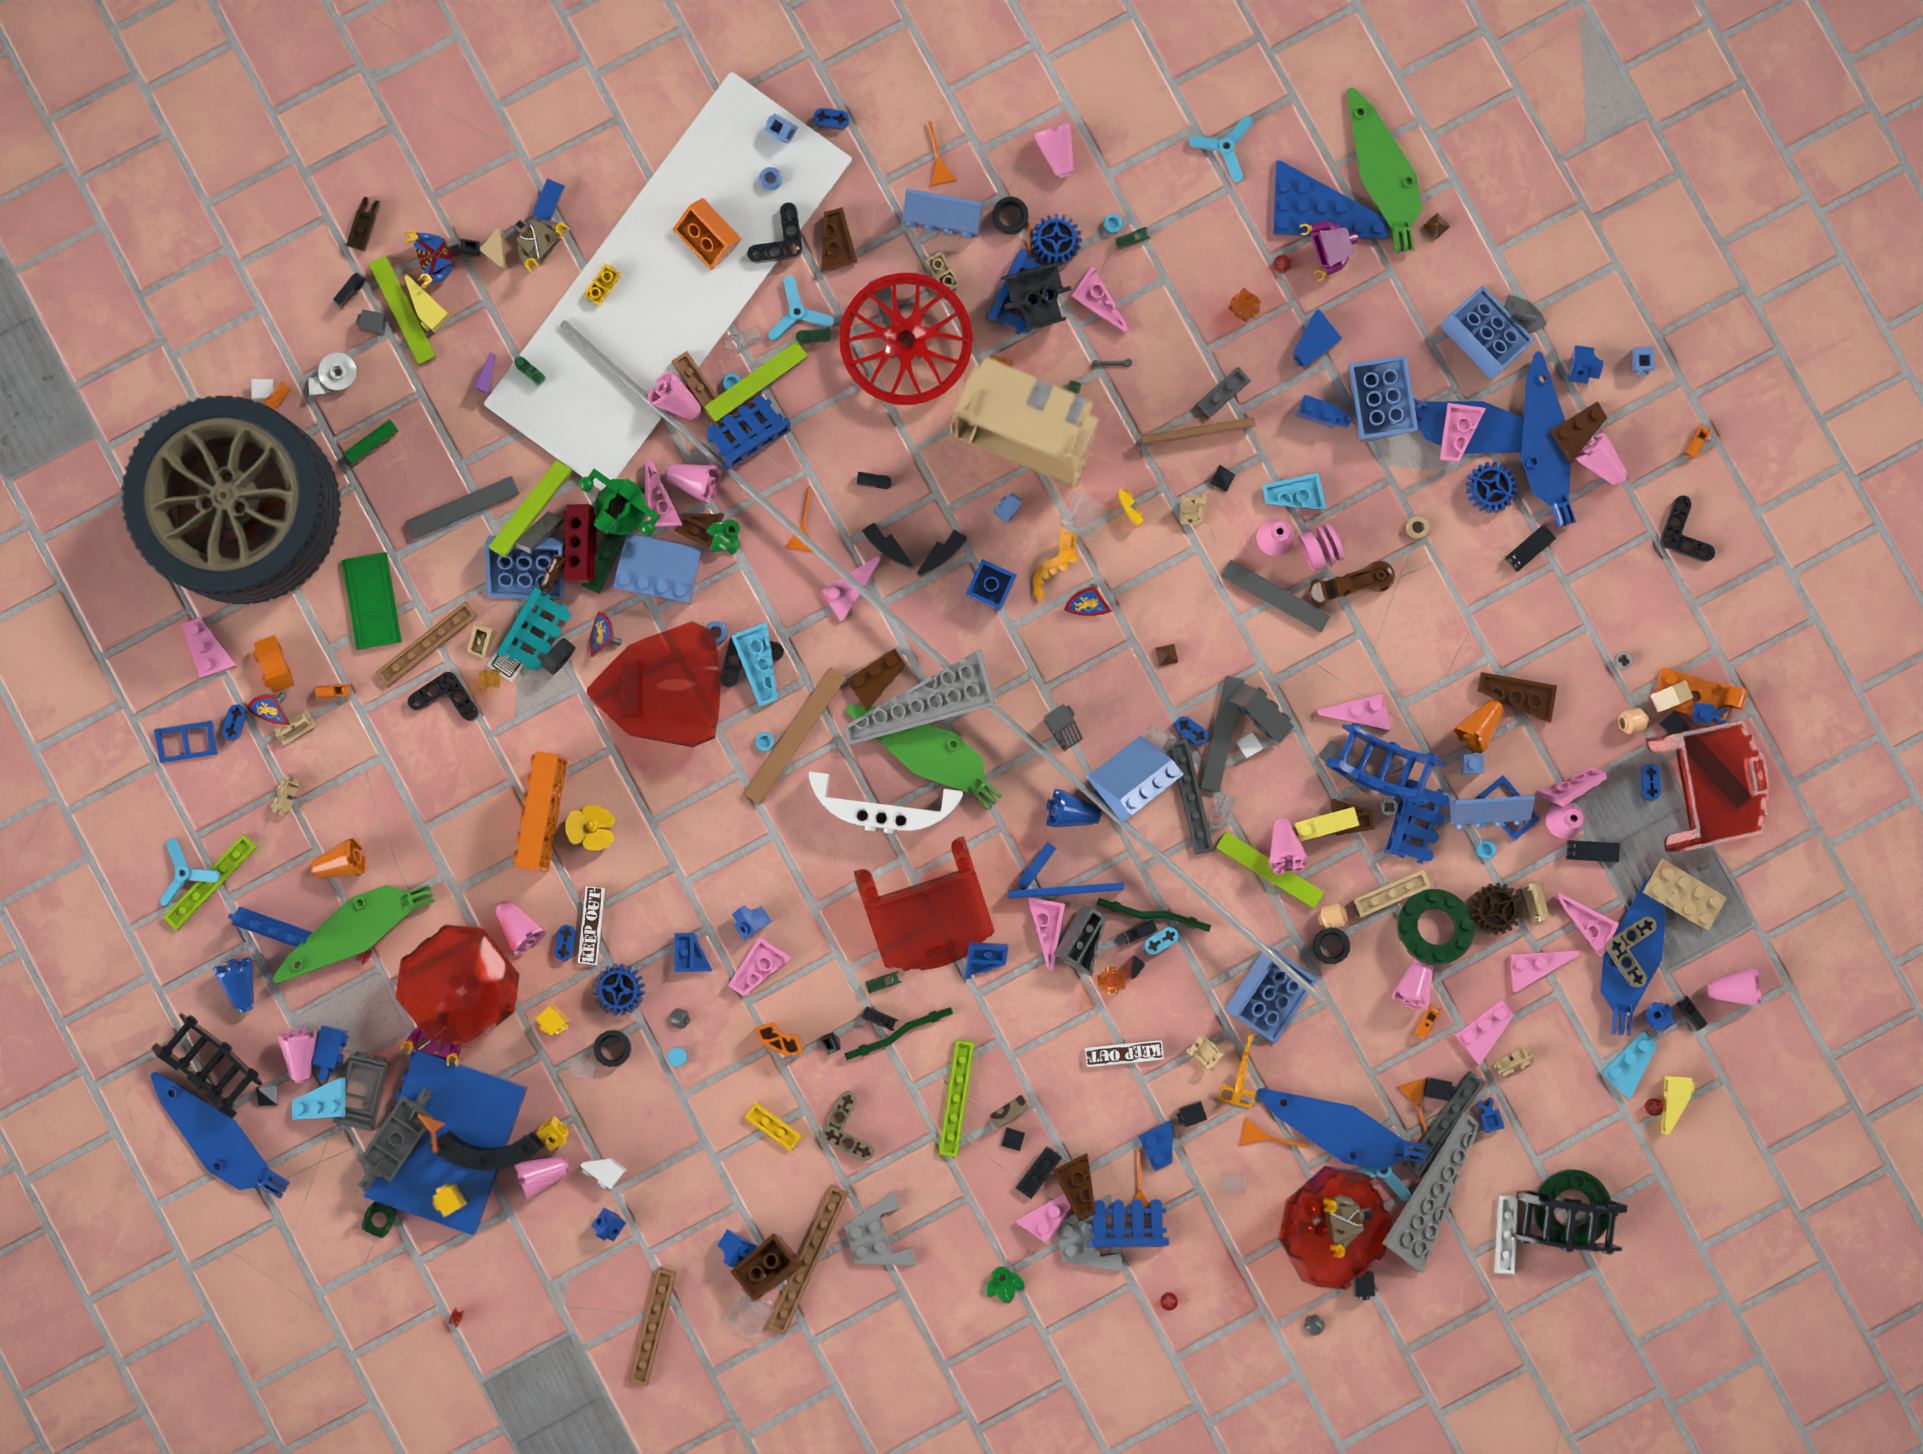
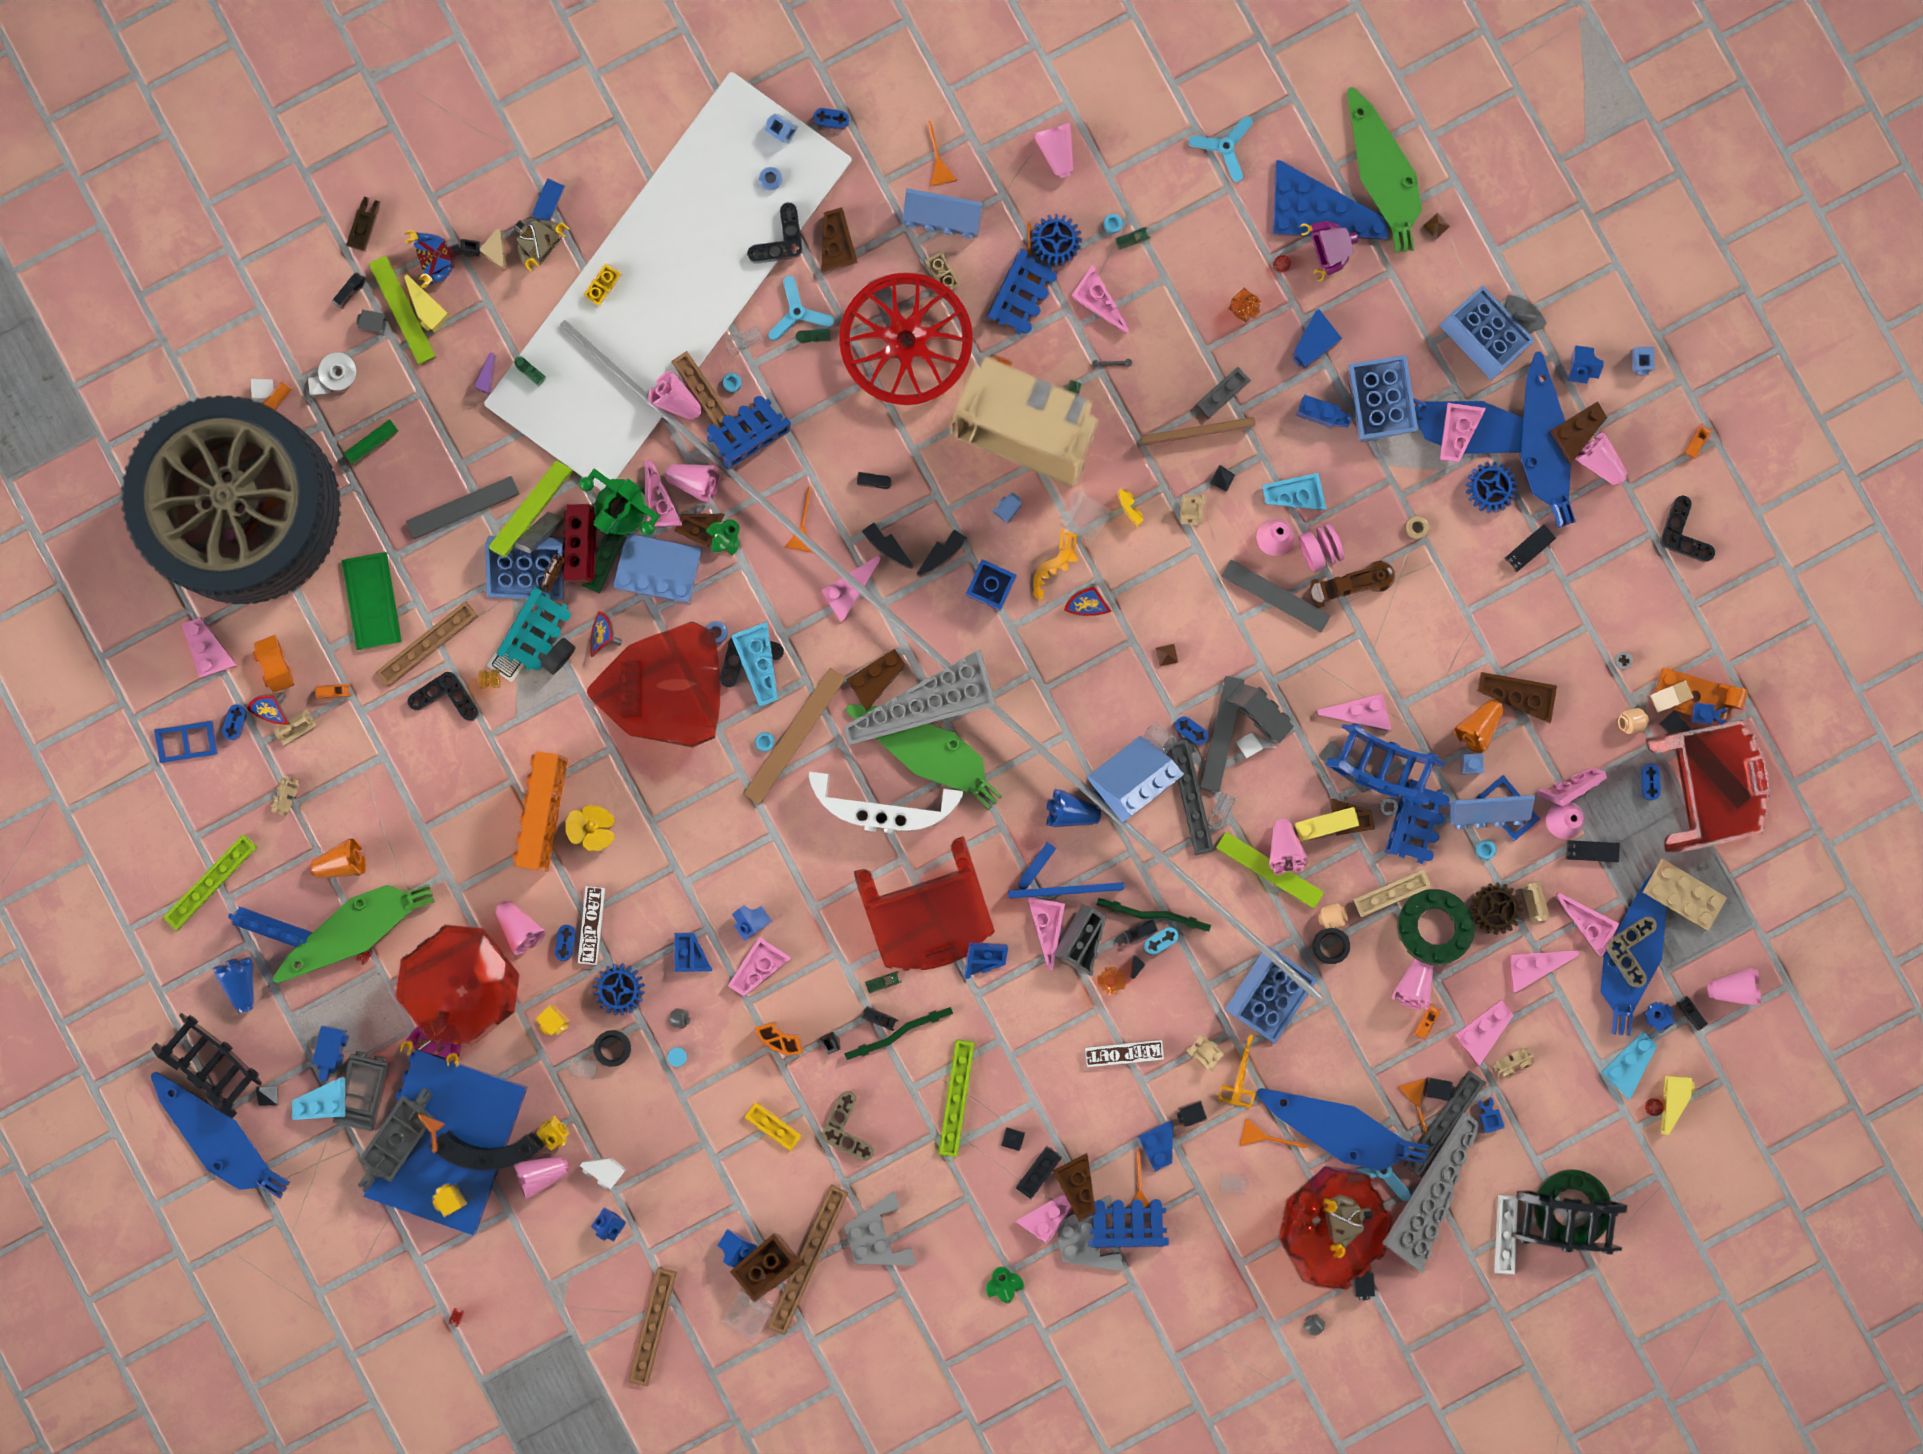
(190, 873): medium azure piece -> none
(298, 1052): bright pink cone -> none
(367, 1224): dark green piece -> none
(480, 640): tan slope -> none
(706, 233): orange slope -> none
(756, 381): lime tile -> none
(1009, 1111): dark tan slope -> none
(1013, 229): black tyre -> none
(1034, 284): black piece -> none
(1063, 726): dark grey wedge -> none
(1172, 1296): clear red bush -> none

